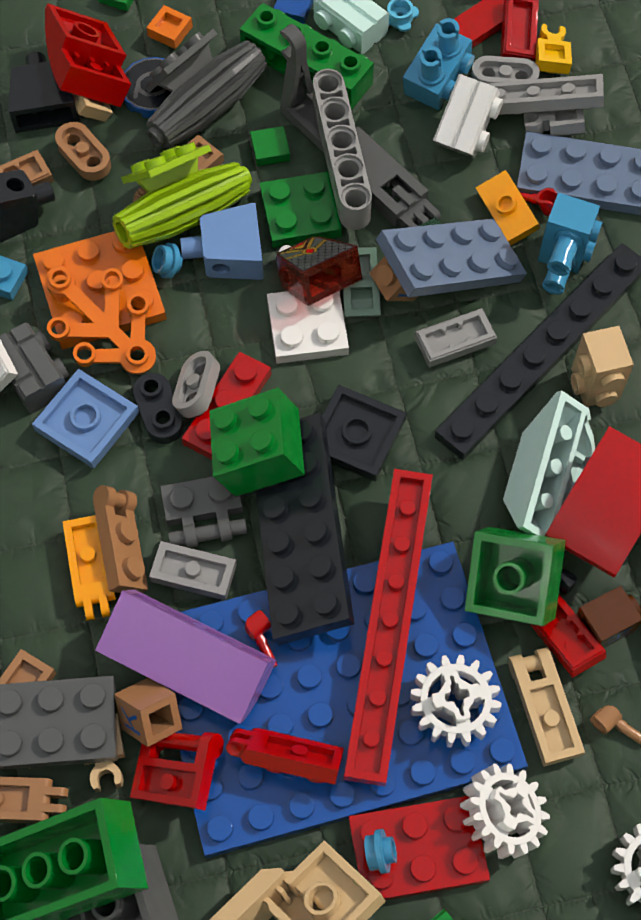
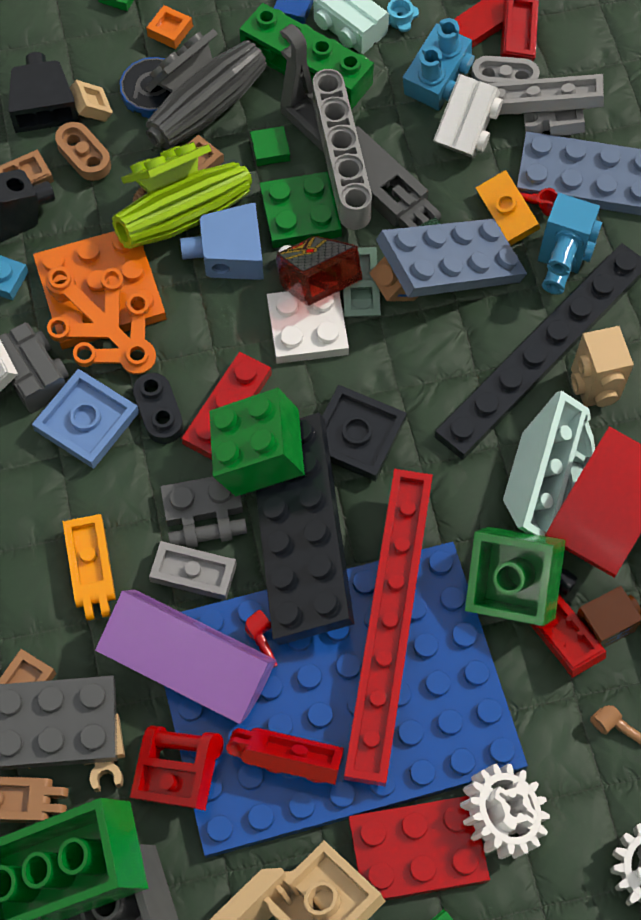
(85, 56): red slope -> none
(119, 539): medium nougat plate -> none
(148, 711): medium nougat brick -> none
(166, 260): dark azure plate -> none
(196, 384): light grey plate -> none
(380, 851): dark azure plate -> none
(438, 704): white gear -> none
(455, 337): light grey plate -> none
(546, 707): tan plate -> none
(552, 52): yellow plate -> none

